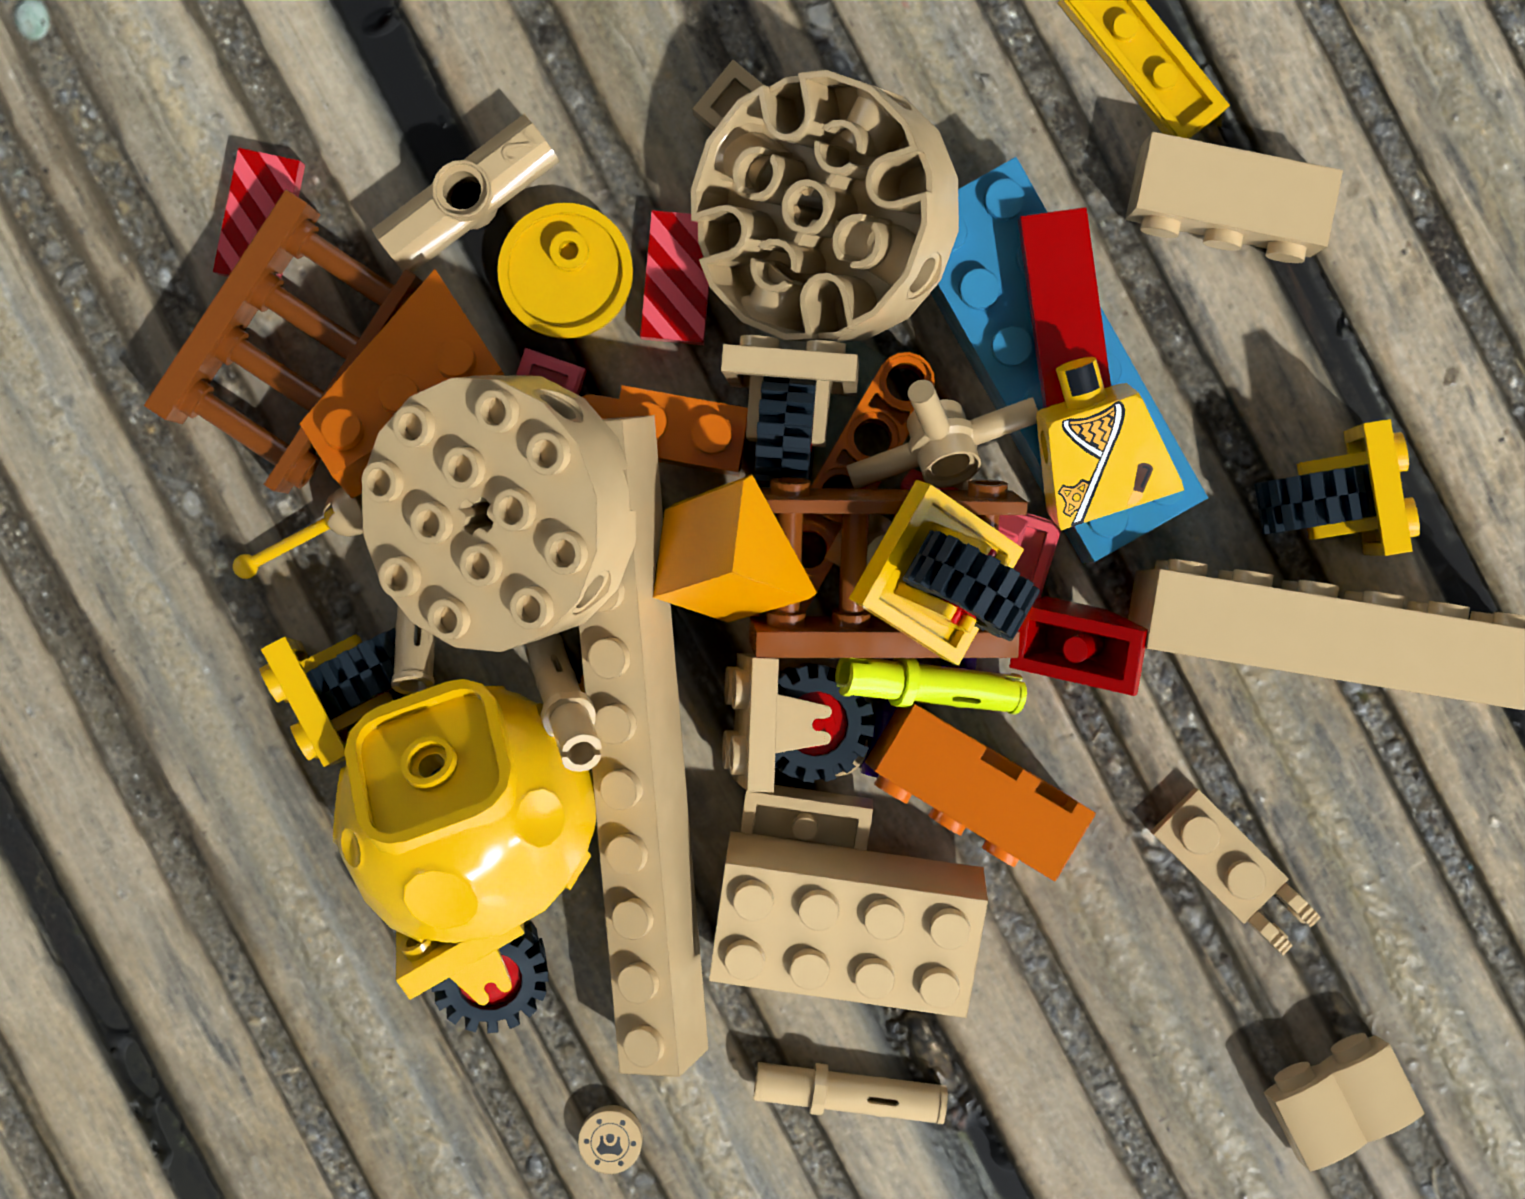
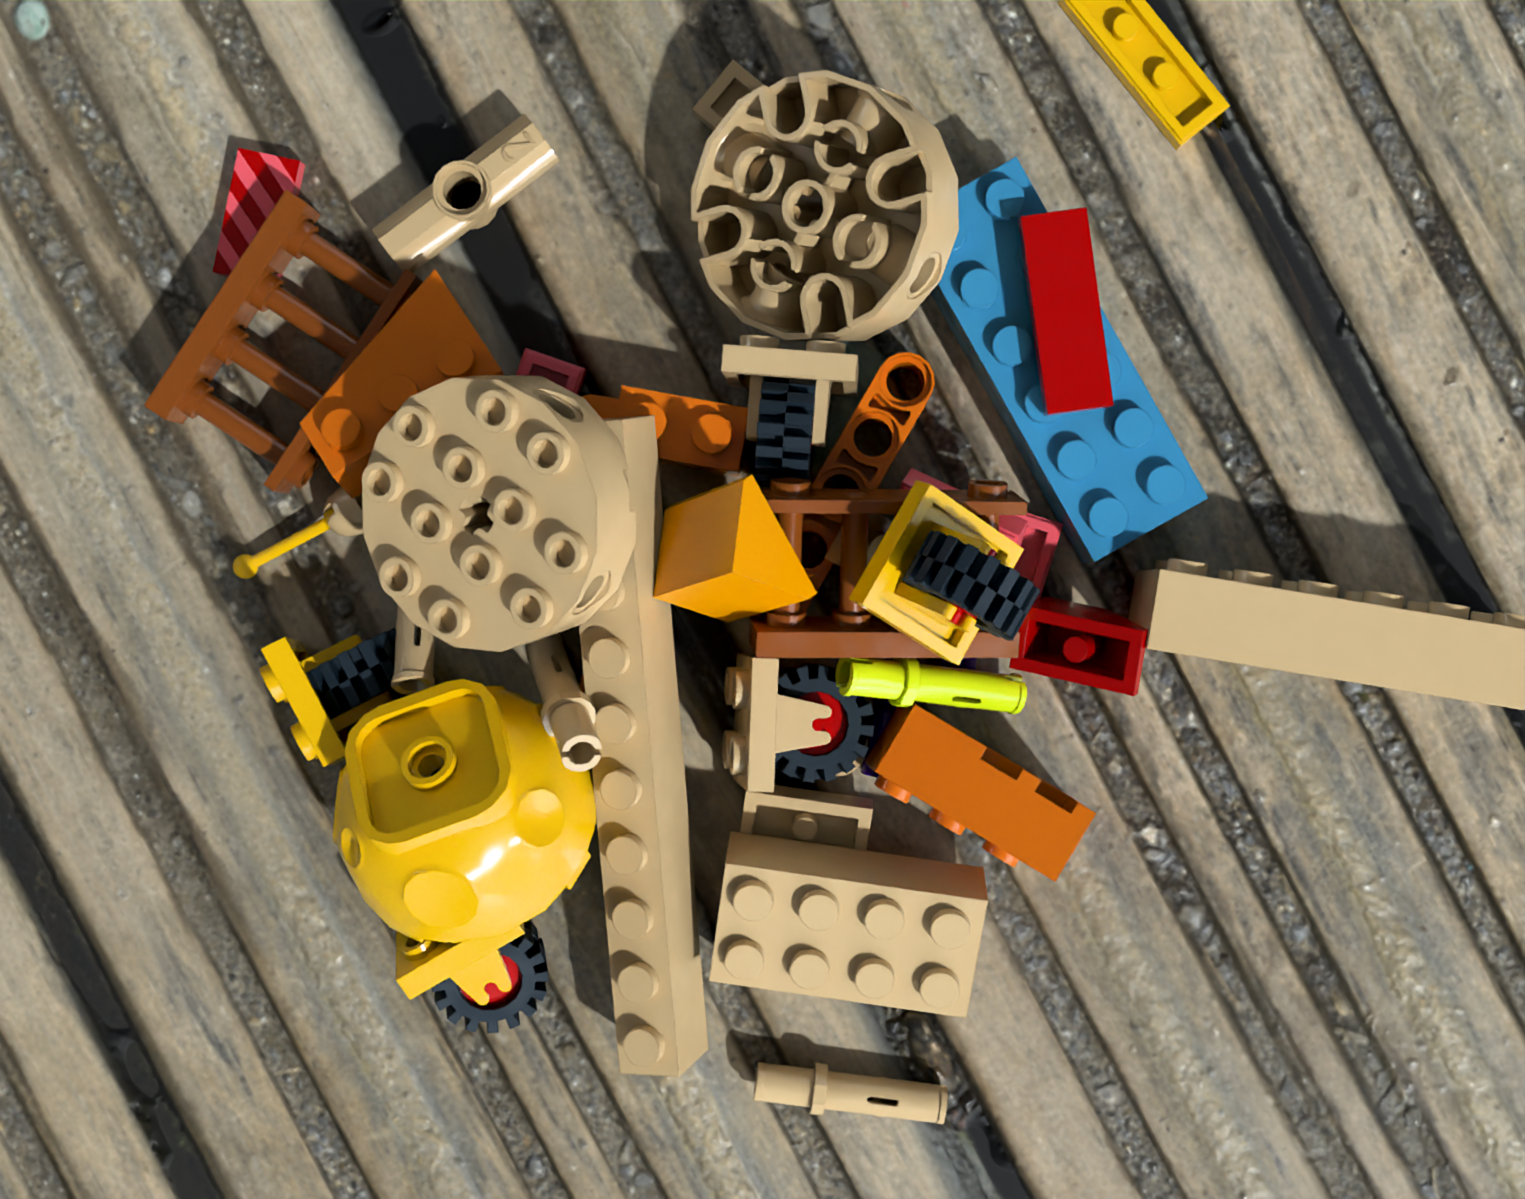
(565, 270): yellow piece -> none
(610, 1139): tan tile -> none
(674, 282): tile -> none
(942, 440): tan bar -> none
(1100, 449): yellow torso -> none
(1230, 866): tan hinge -> none
(1233, 197): tan brick -> none
(1343, 1101): tan brick -> none
(1348, 494): plate -> none

